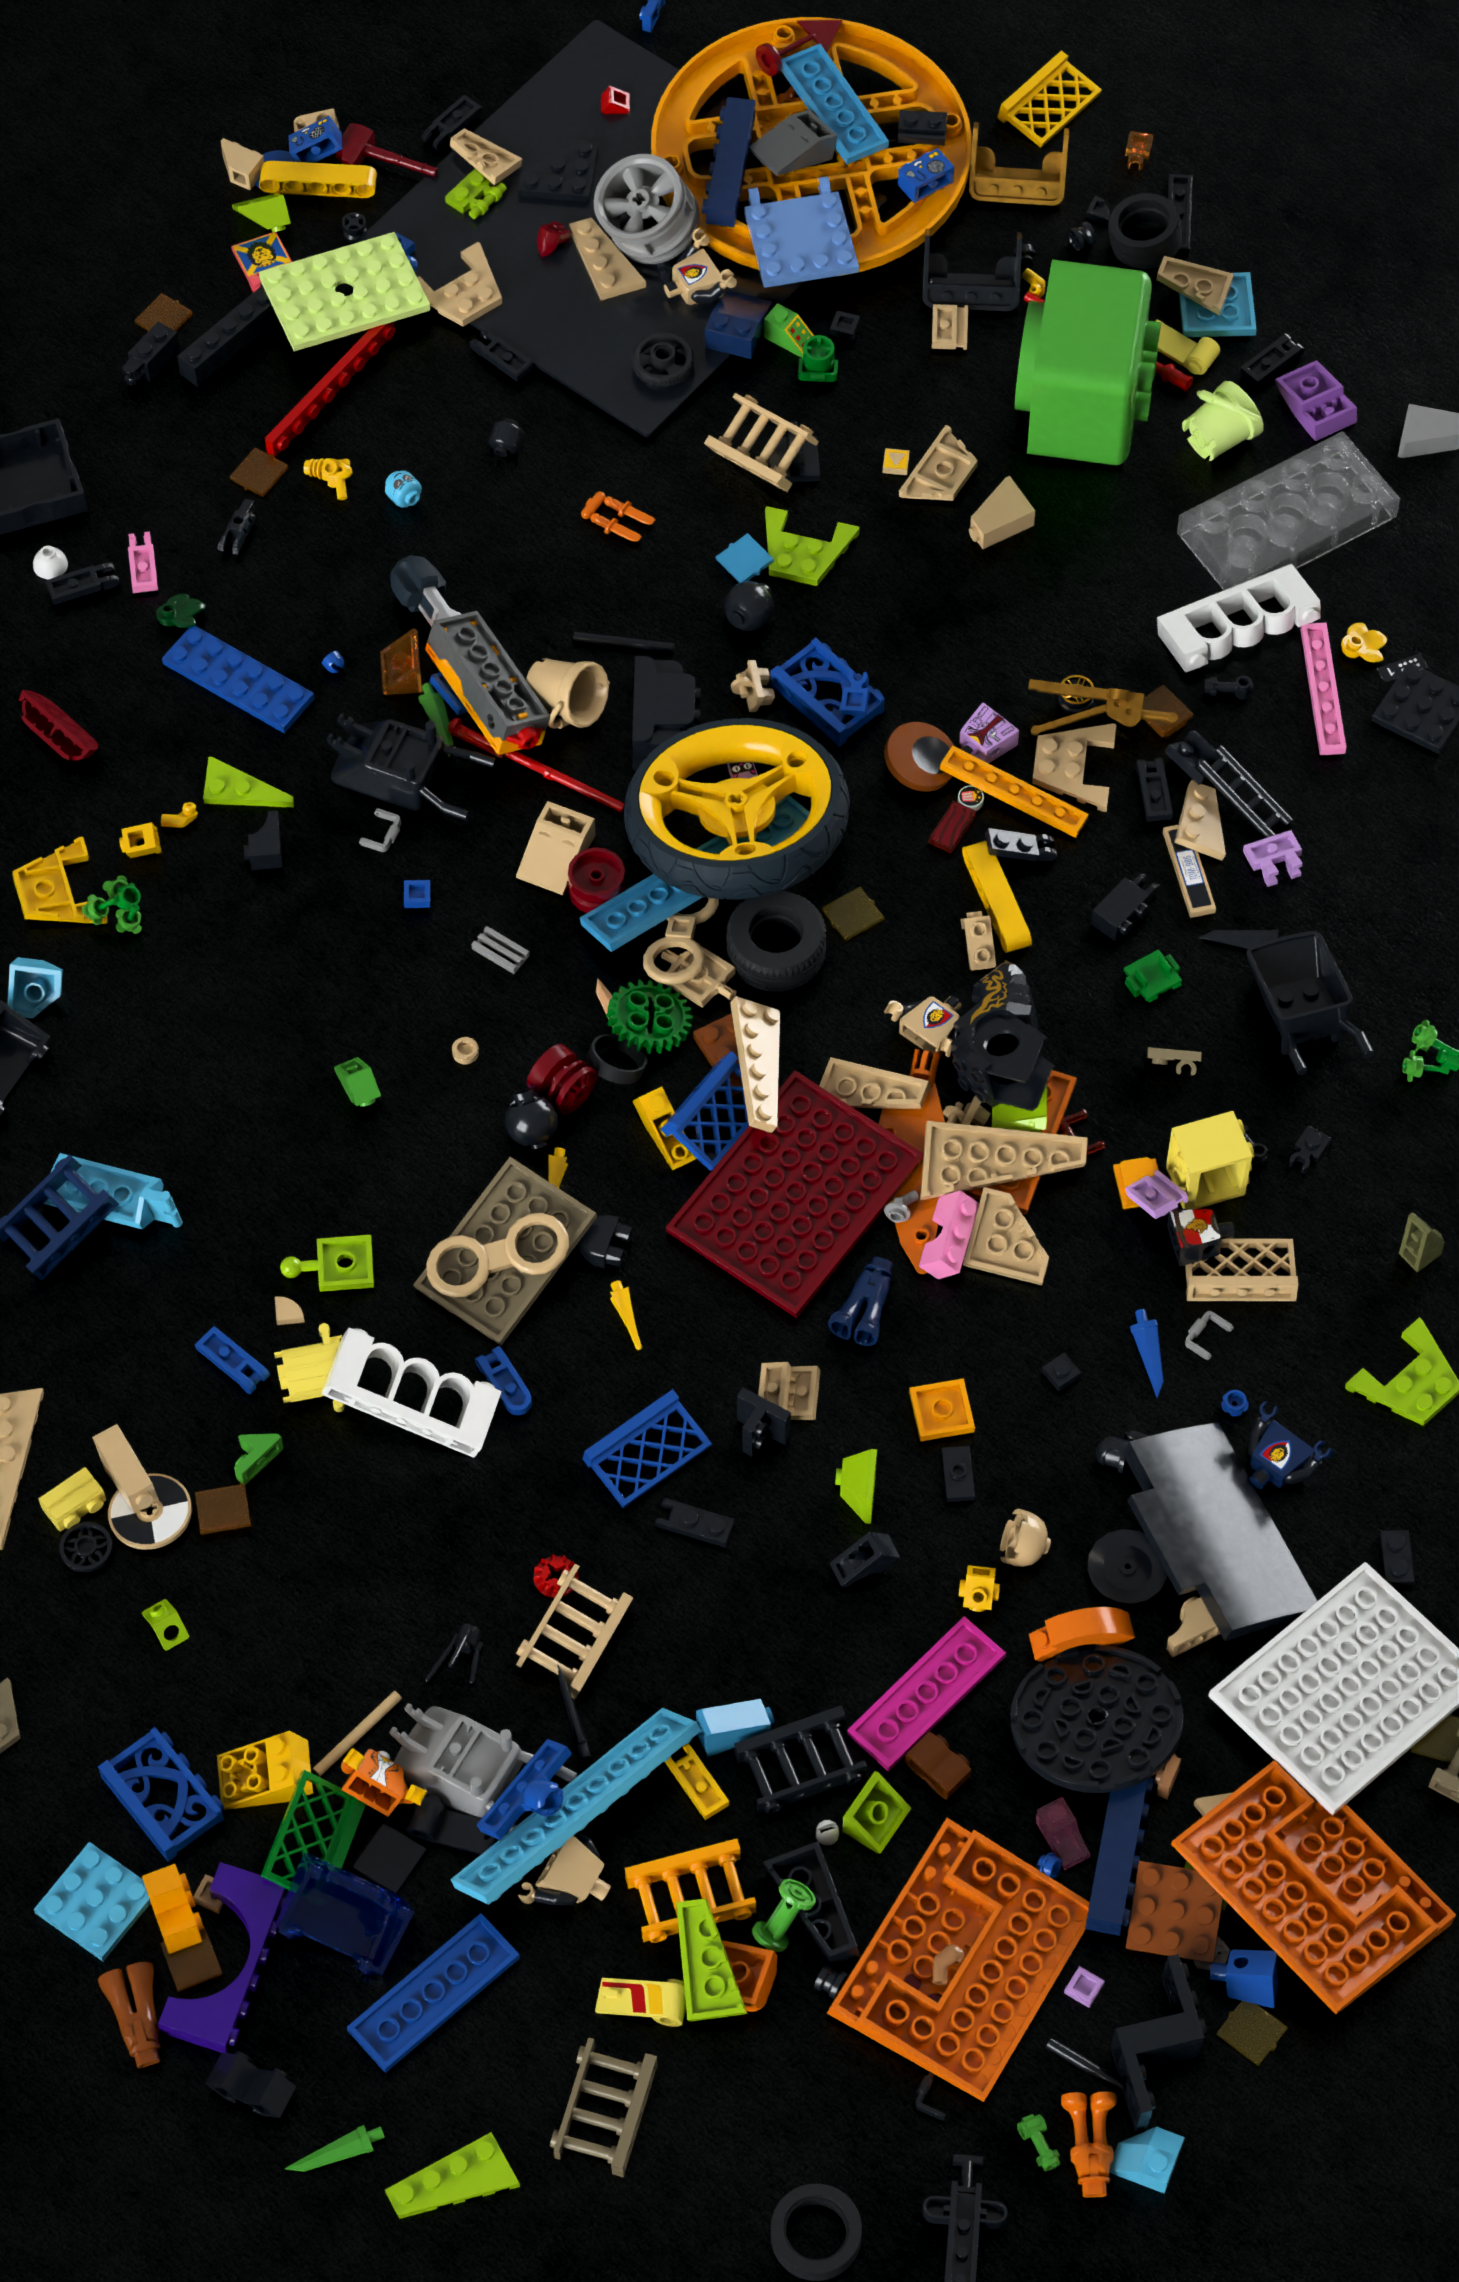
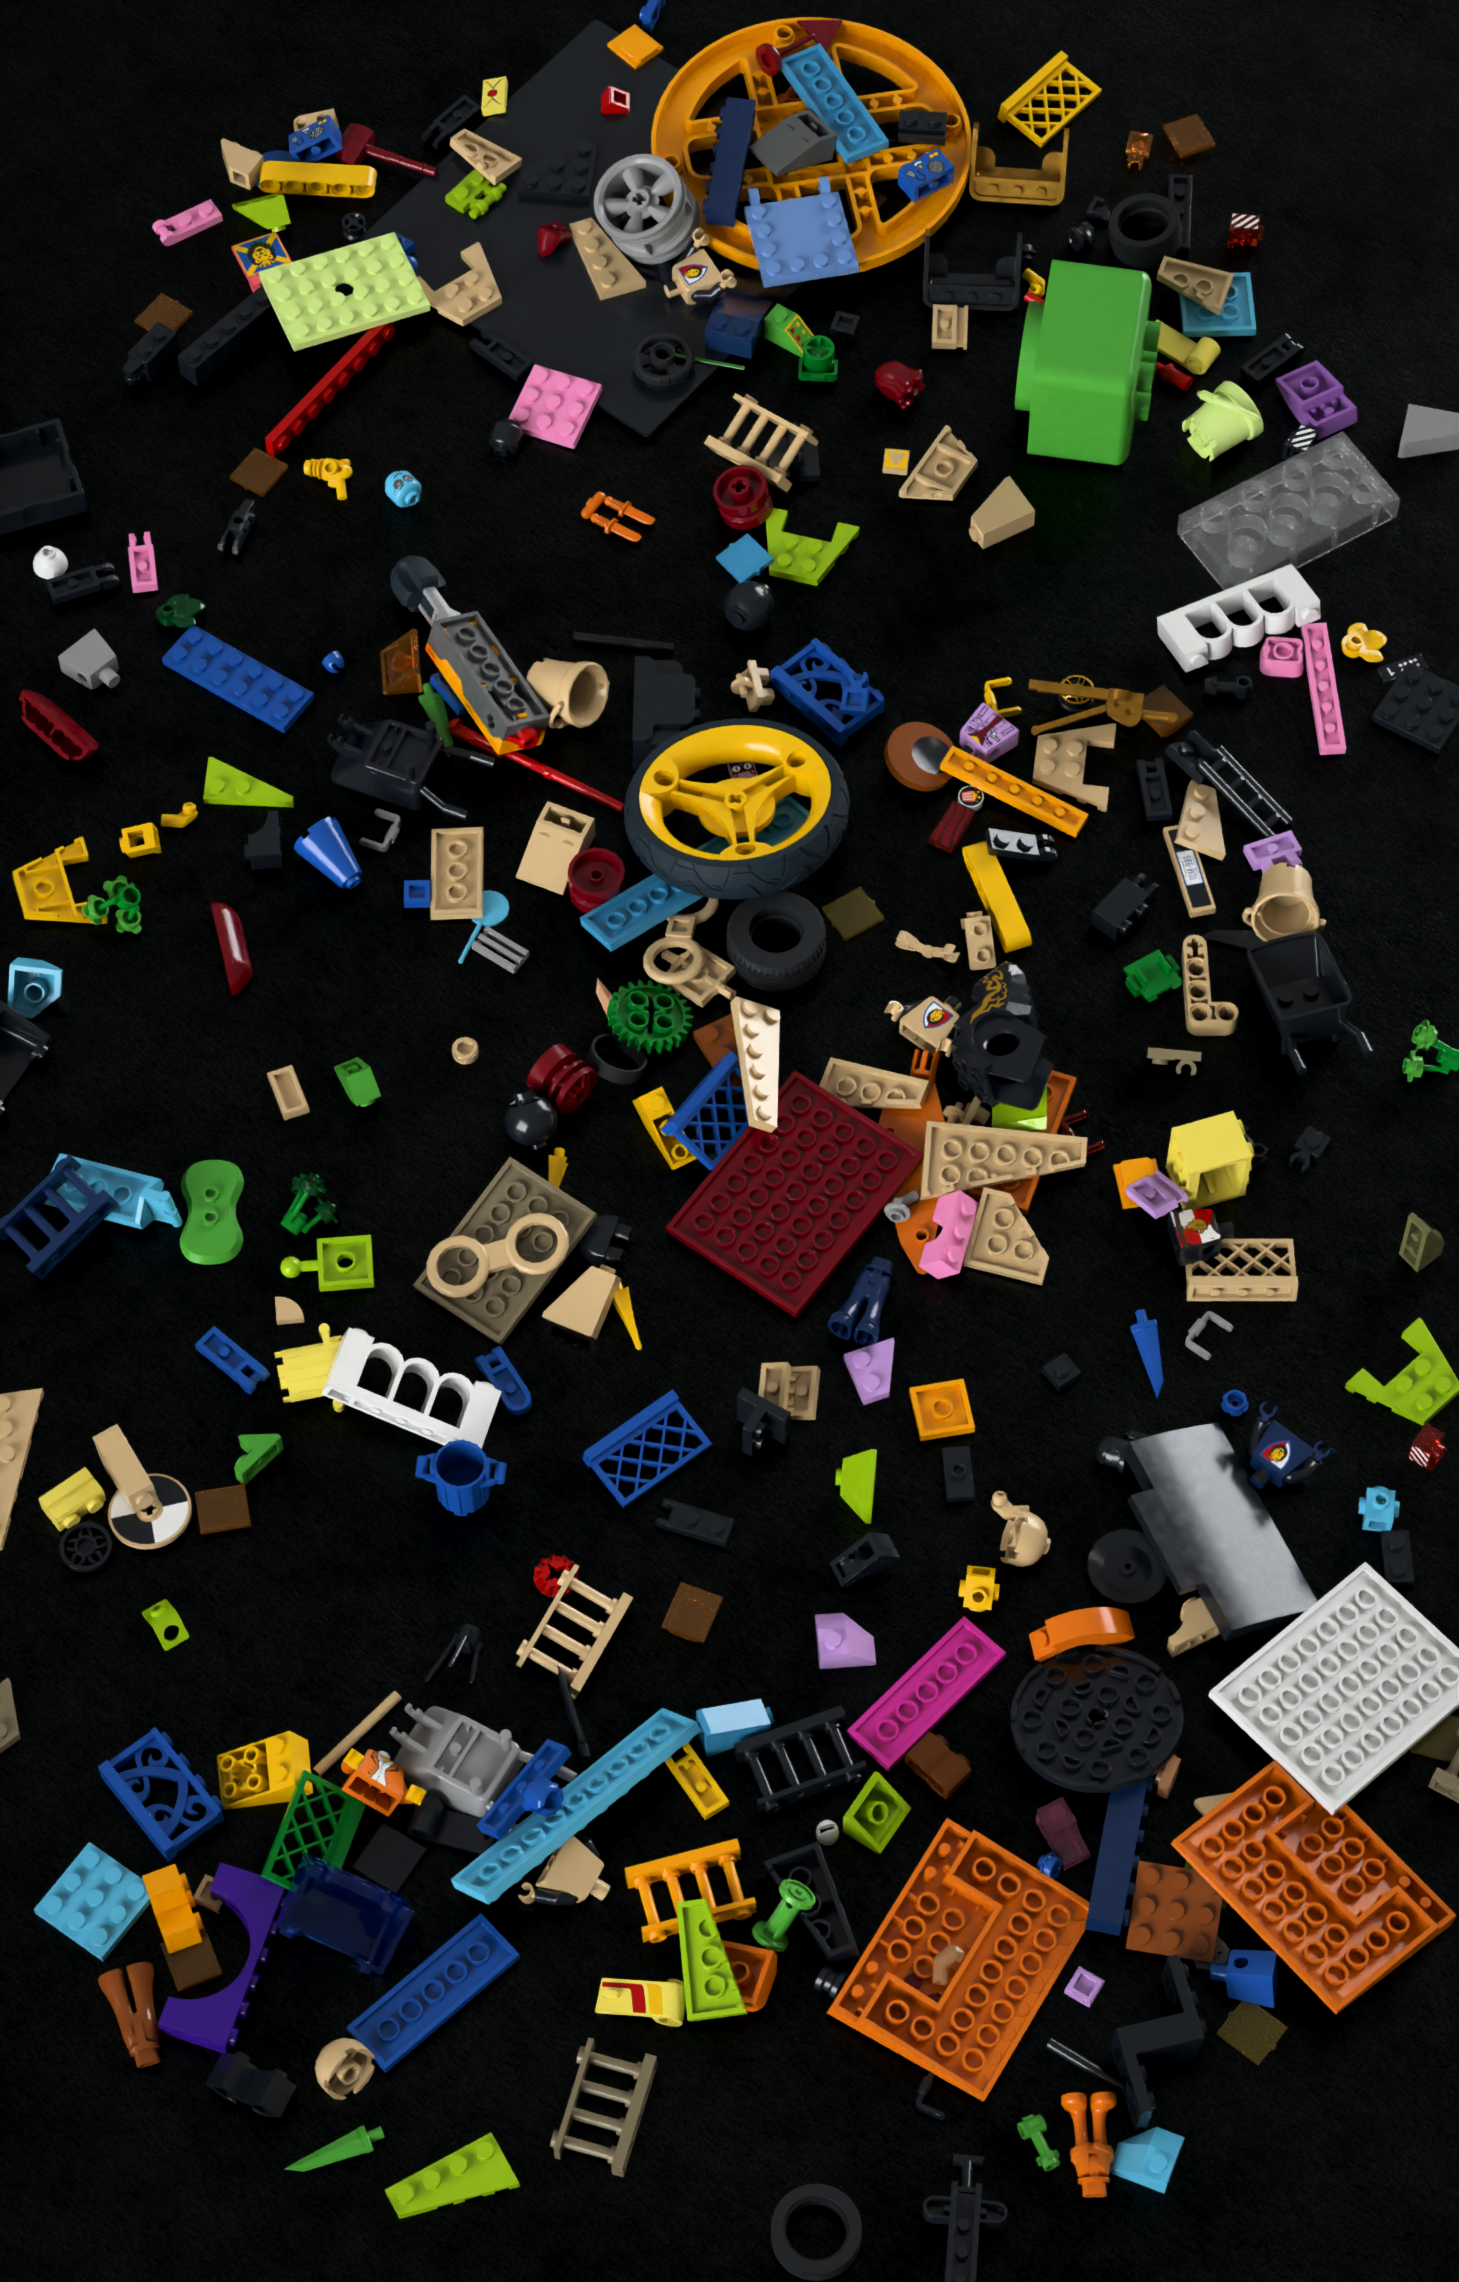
(90, 662): none -> light grey torso
(187, 223): none -> bright pink plate
(211, 1226): none -> bright green plate
(232, 946): none -> dark red brick
(288, 1092): none -> tan tile
(305, 1188): none -> plant
(330, 853): none -> blue cone
(343, 2067): none -> tan cylinder
(457, 873): none -> tan tile
(461, 1475): none -> blue container
(494, 96): none -> light yellow tile
(494, 912): none -> medium azure piece
(555, 406): none -> bright pink plate
(585, 1301): none -> tan slope
(635, 46): none -> light orange piece
(692, 1613): none -> clear orange piece
(712, 362): none -> bright green piece
(743, 497): none -> dark red wheel
(843, 1642): none -> lavender slope
(872, 1370): none -> lavender wing
(899, 382): none -> dark red piece
(909, 942): none -> tan piece
(991, 701): none -> yellow piece
(1004, 1507): none -> tan arm
(1188, 136): none -> clear orange piece
(1200, 985): none -> tan beam
(1245, 229): none -> clear red brick
(1282, 657): none -> bright pink piece
(1284, 904): none -> tan piece
(1300, 441): none -> black brick
(1378, 1509): none -> medium azure brick
(1428, 1447): none -> clear red brick

